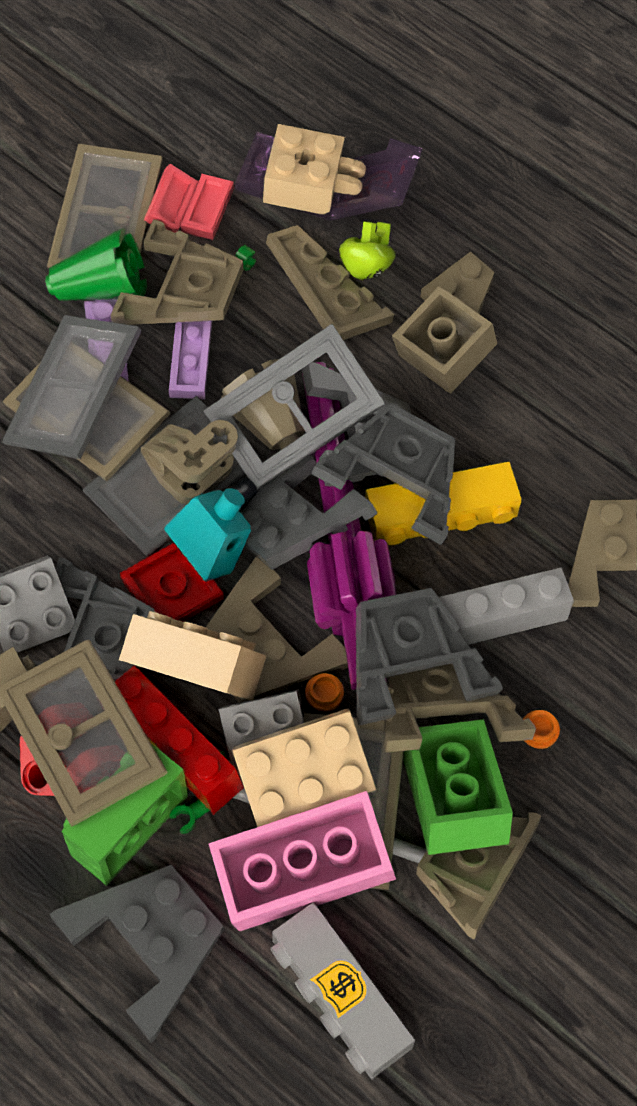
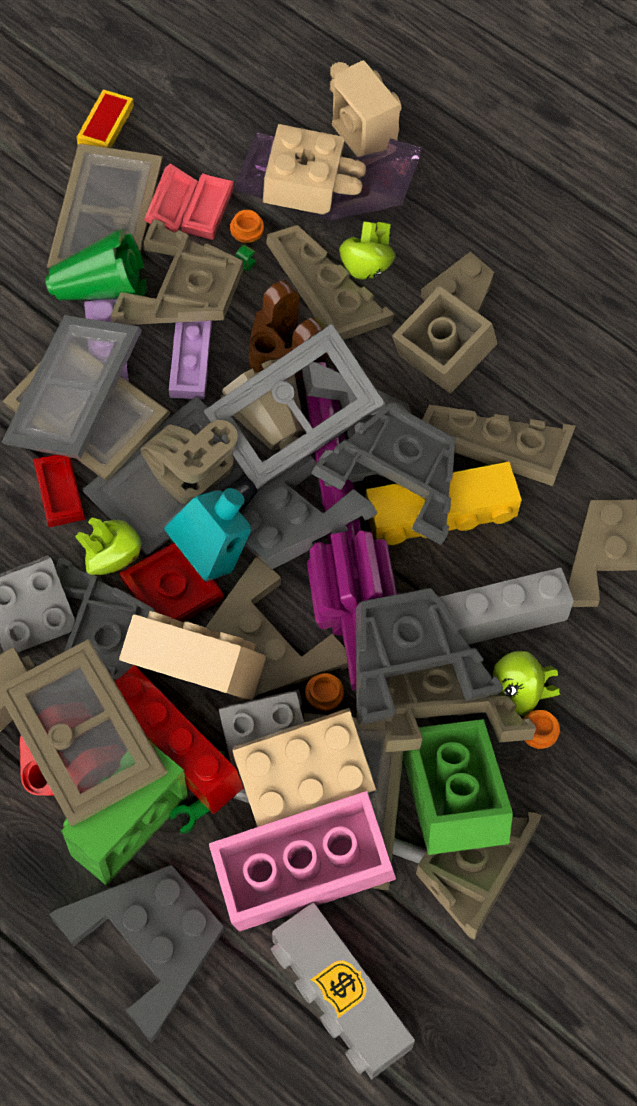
(58, 490): none -> red tile
(105, 120): none -> tile
(110, 546): none -> lime piece
(247, 226): none -> orange plate
(275, 320): none -> reddish brown piece
(363, 108): none -> tan hinge
(524, 680): none -> lime piece
(530, 448): none -> dark tan wing

